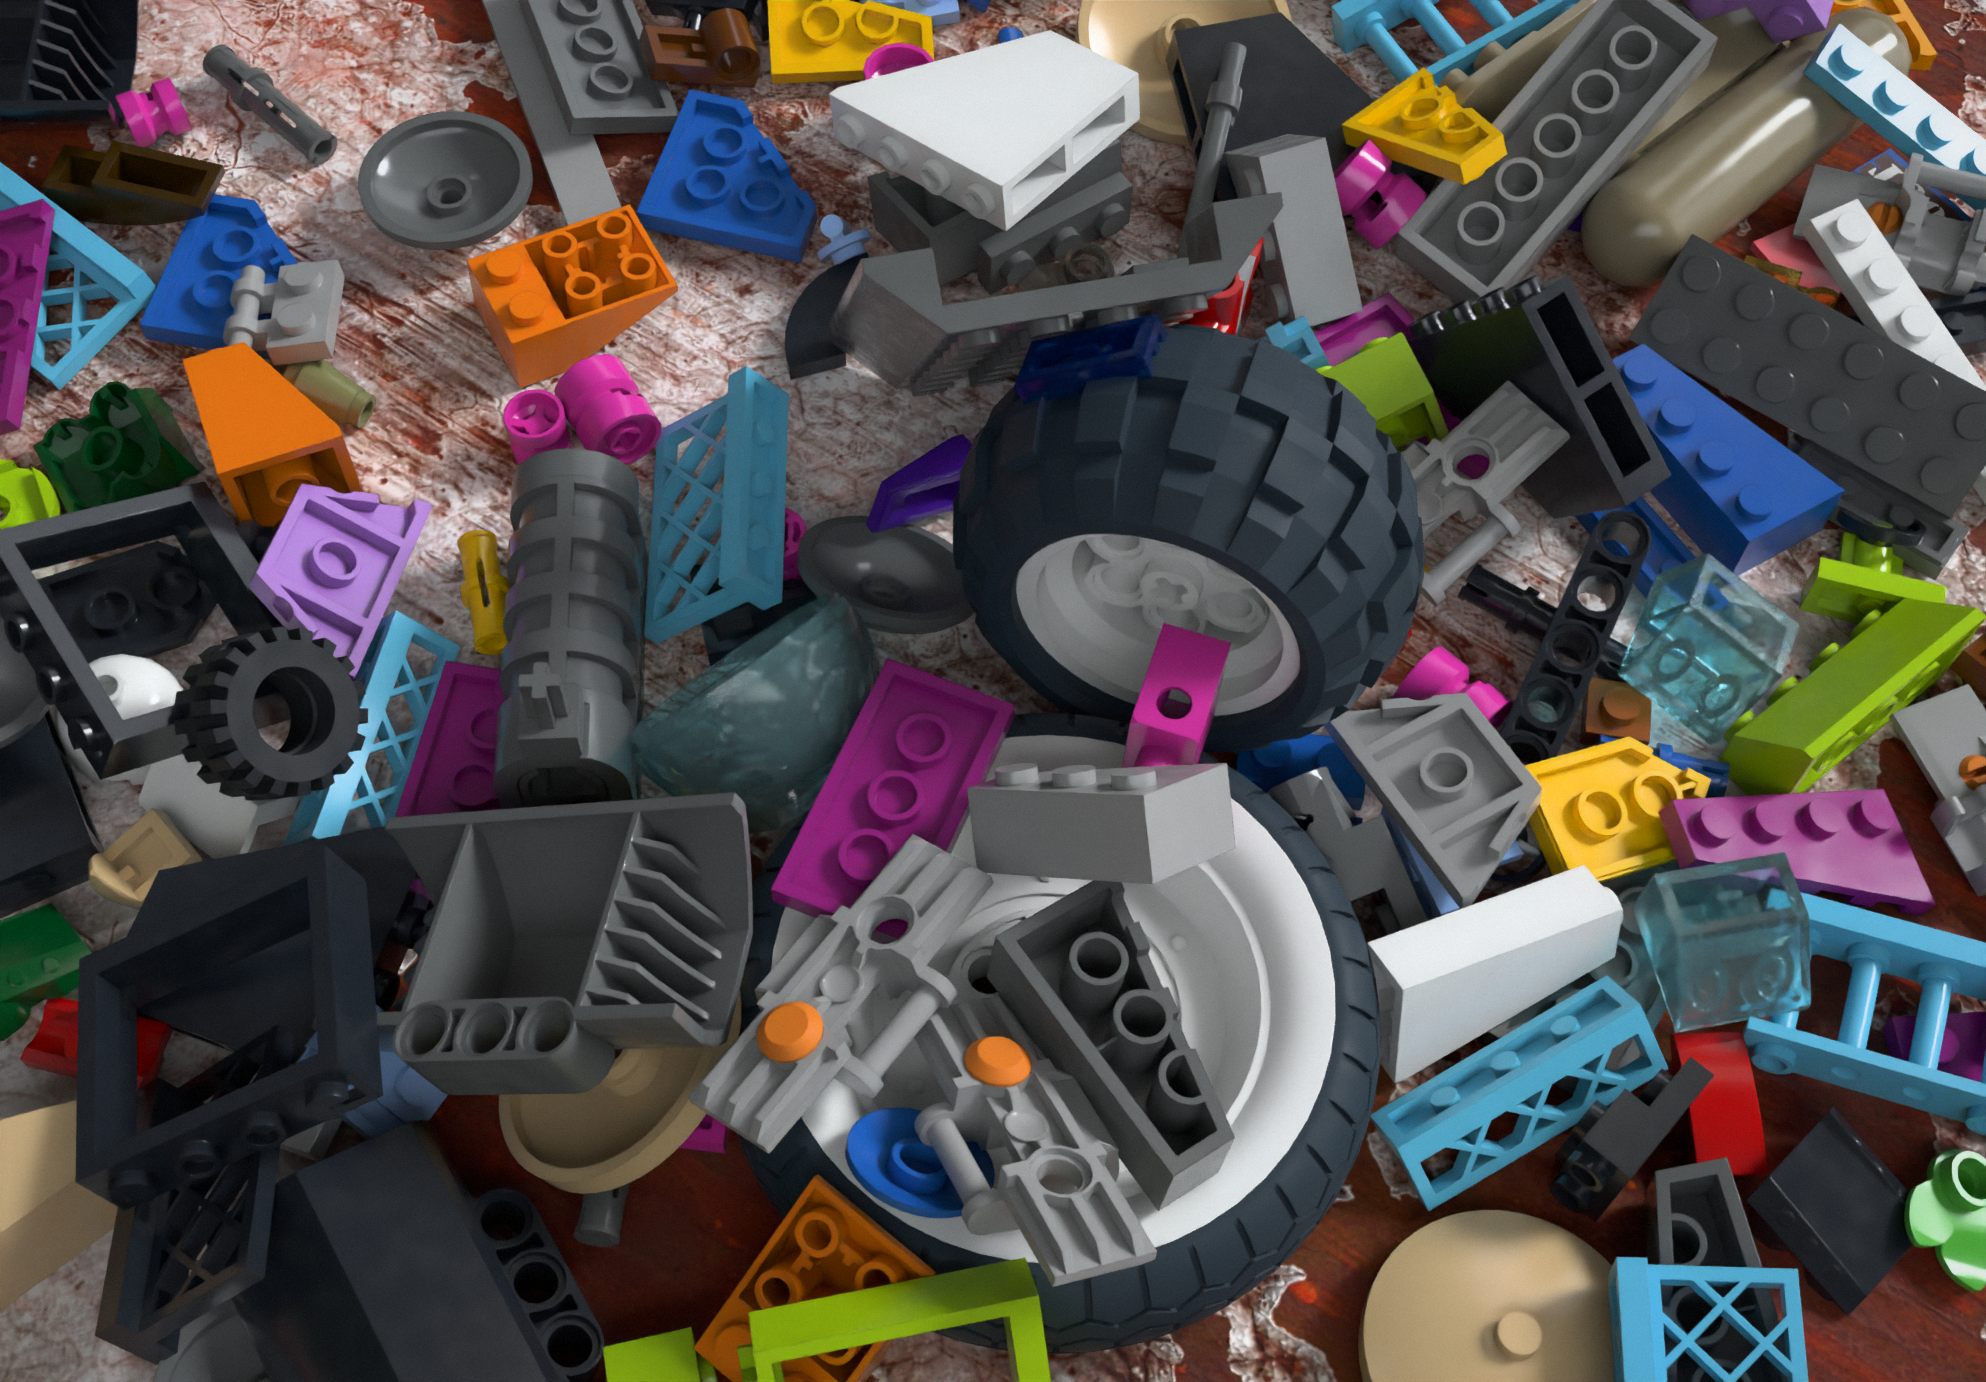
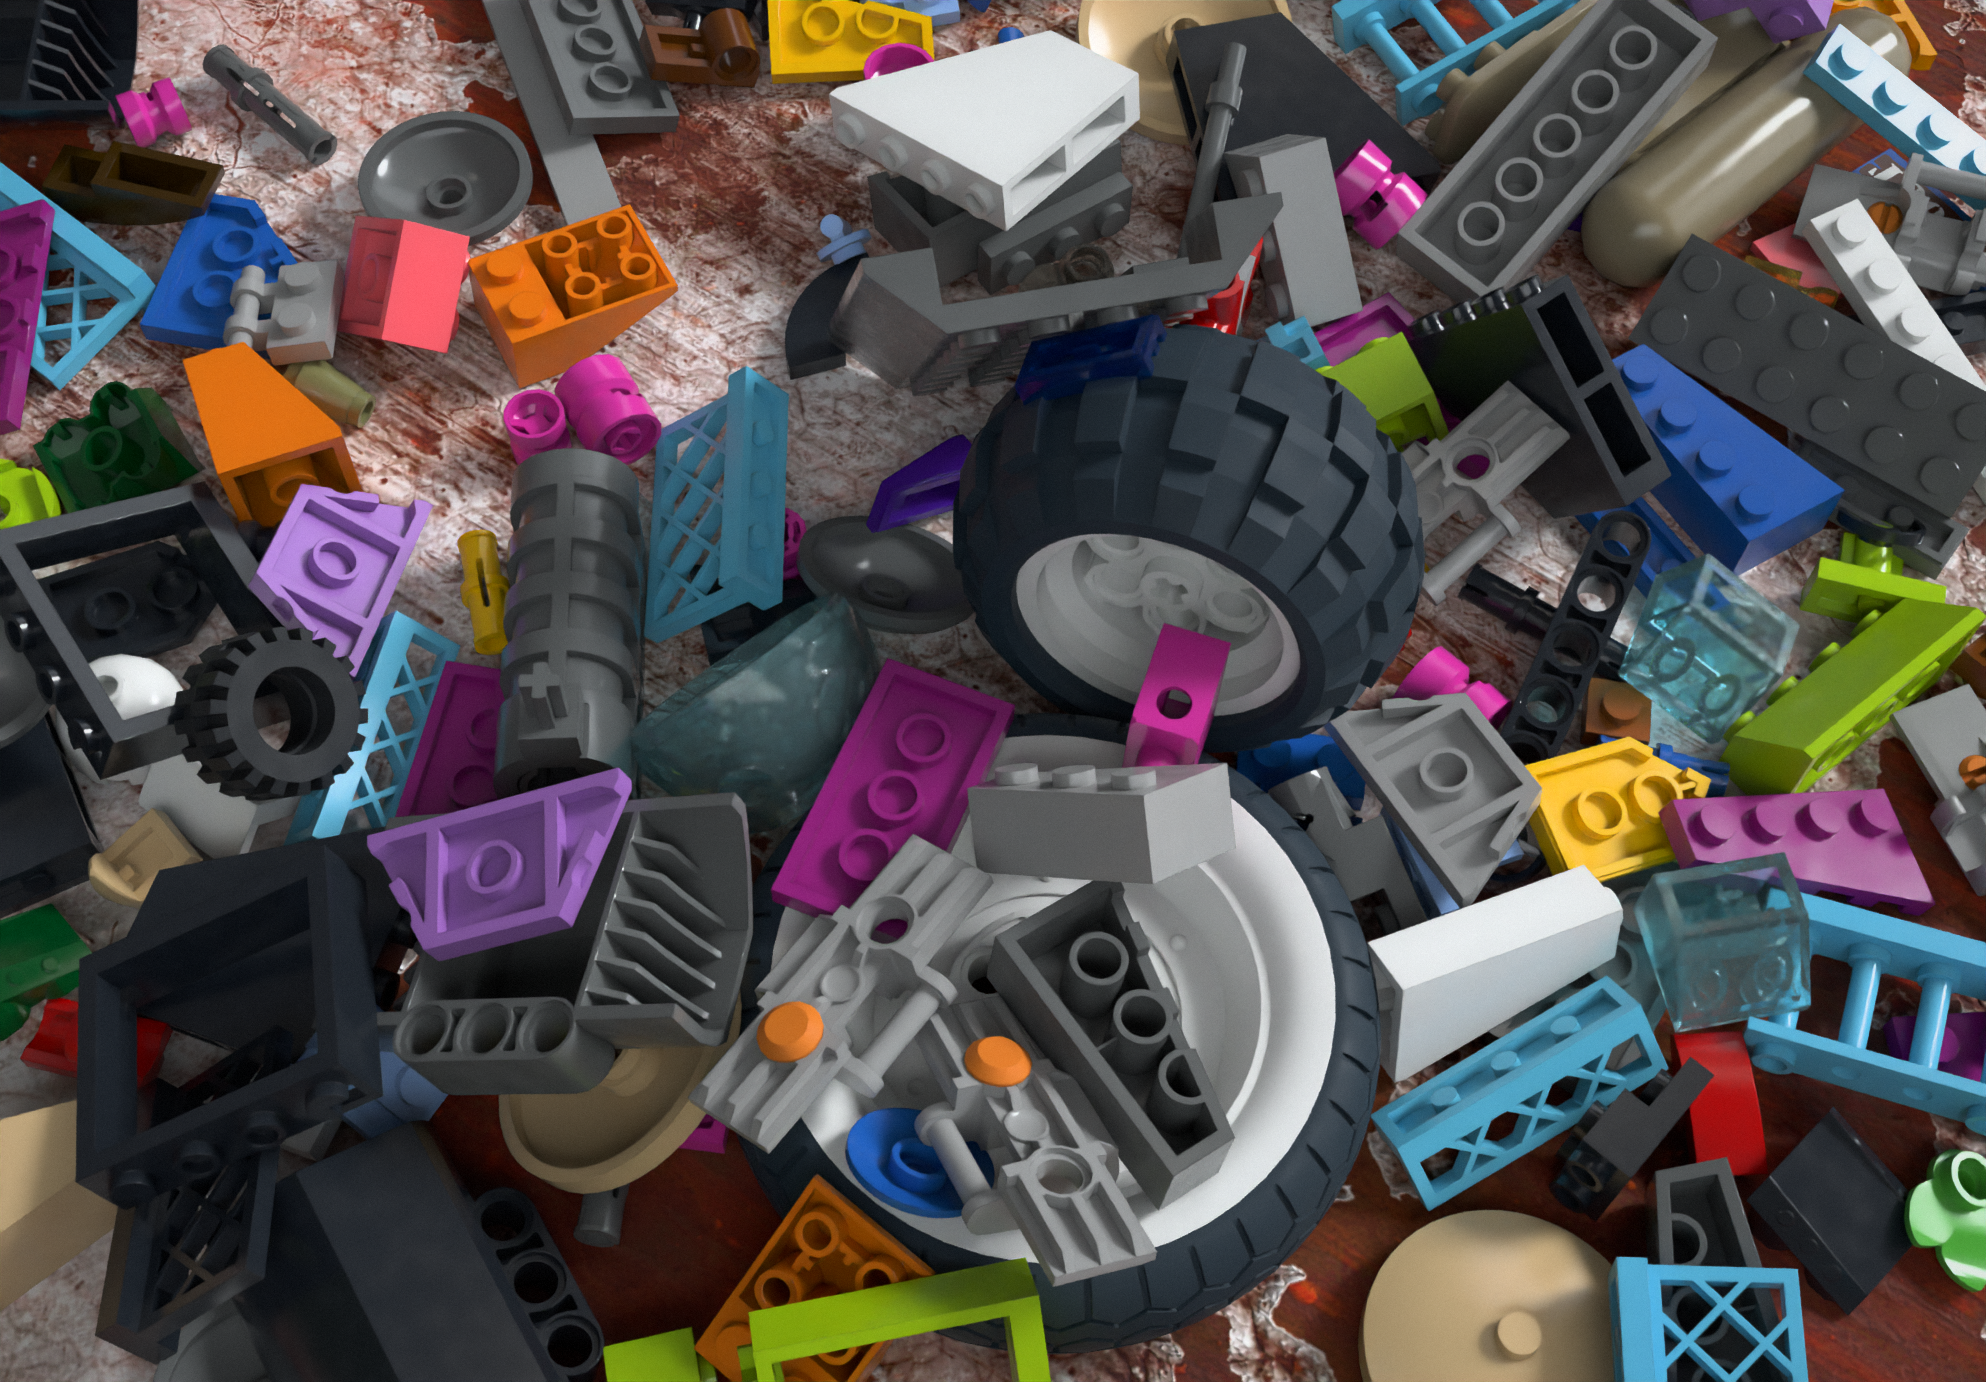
(403, 283): none -> coral slope
(502, 865): none -> medium lavender wing
(726, 184): blue plate -> none
(1428, 130): yellow wing -> none

